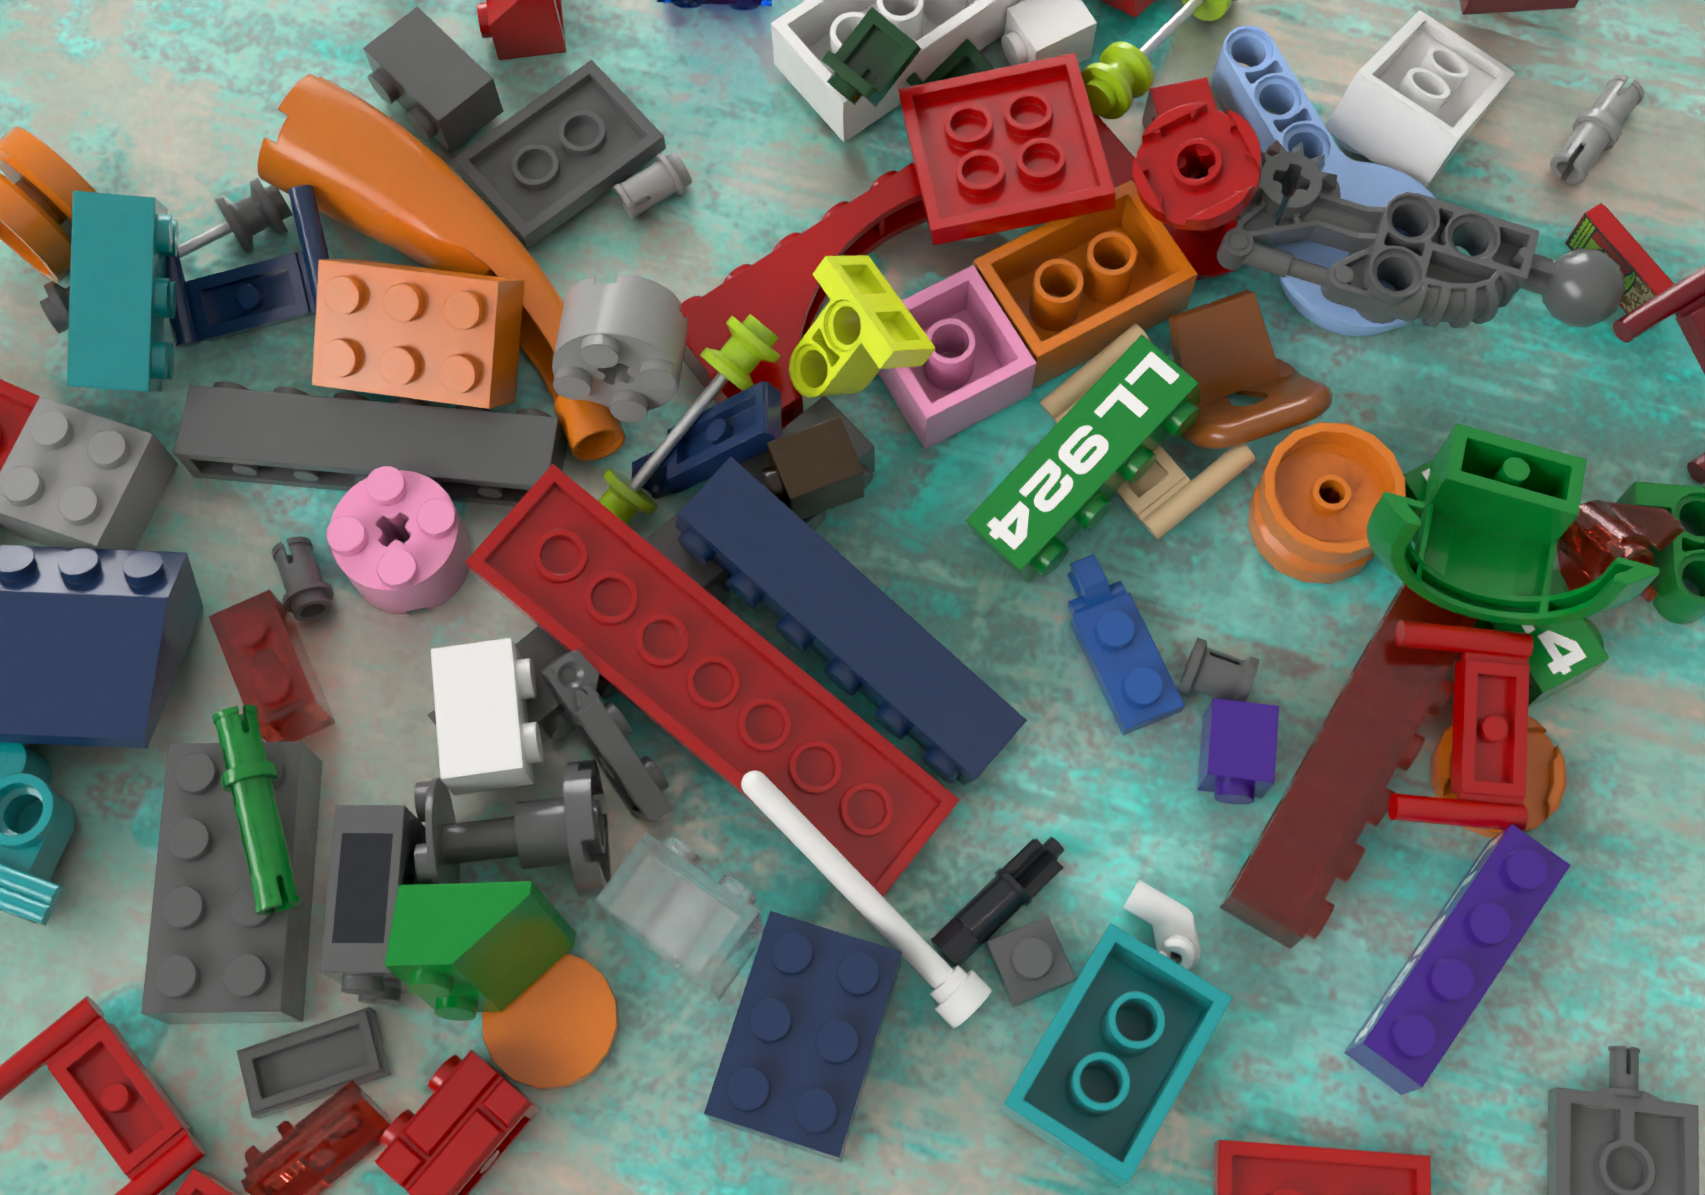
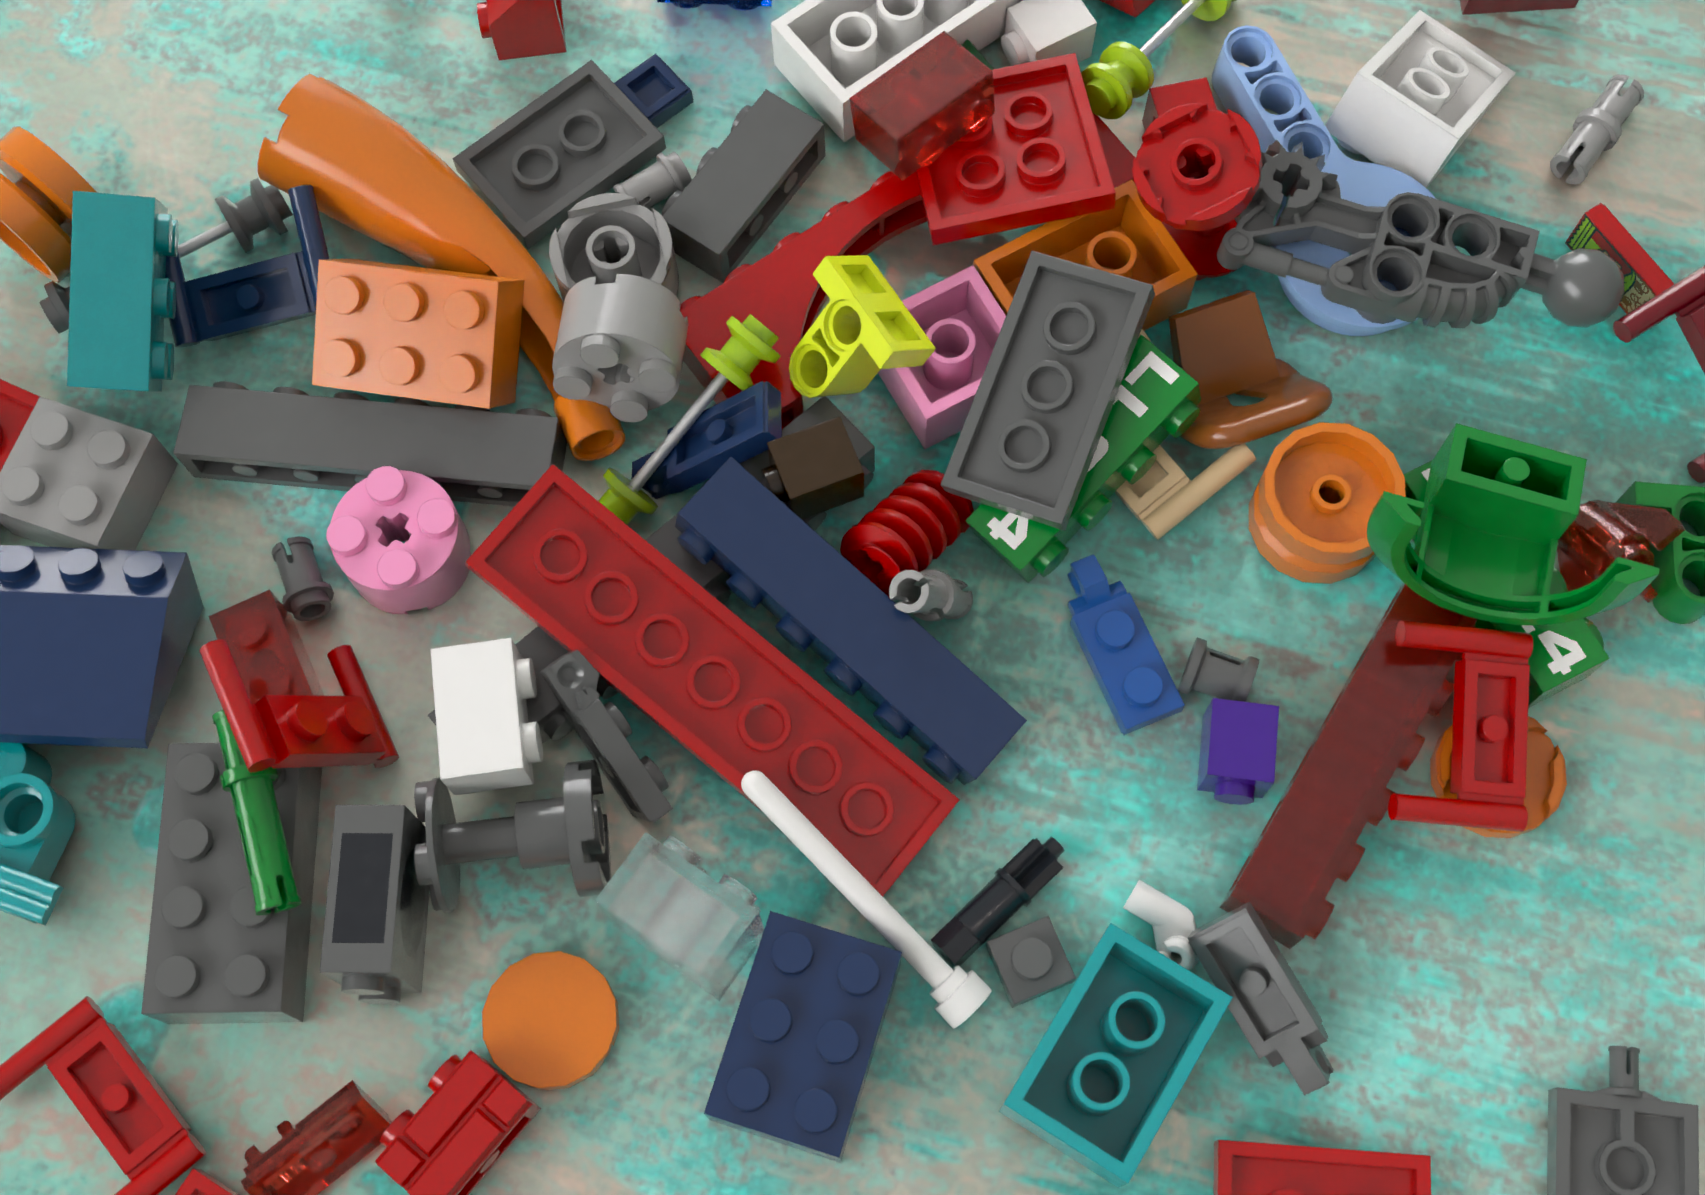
(302, 728): none -> red plate
(313, 1062): dark grey tile -> none
(432, 80): dark grey brick -> none
(474, 943): green slope -> none
(612, 237): none -> light grey brick
(656, 90): none -> dark blue tile
(744, 184): none -> dark grey brick
(870, 59): dark green bracket -> none
(906, 529): none -> red piece
(923, 105): none -> clear red brick
(930, 595): none -> light grey pin
(1048, 389): none -> dark grey plate
(1265, 995): none -> dark grey hinge
(1457, 960): dark purple brick -> none

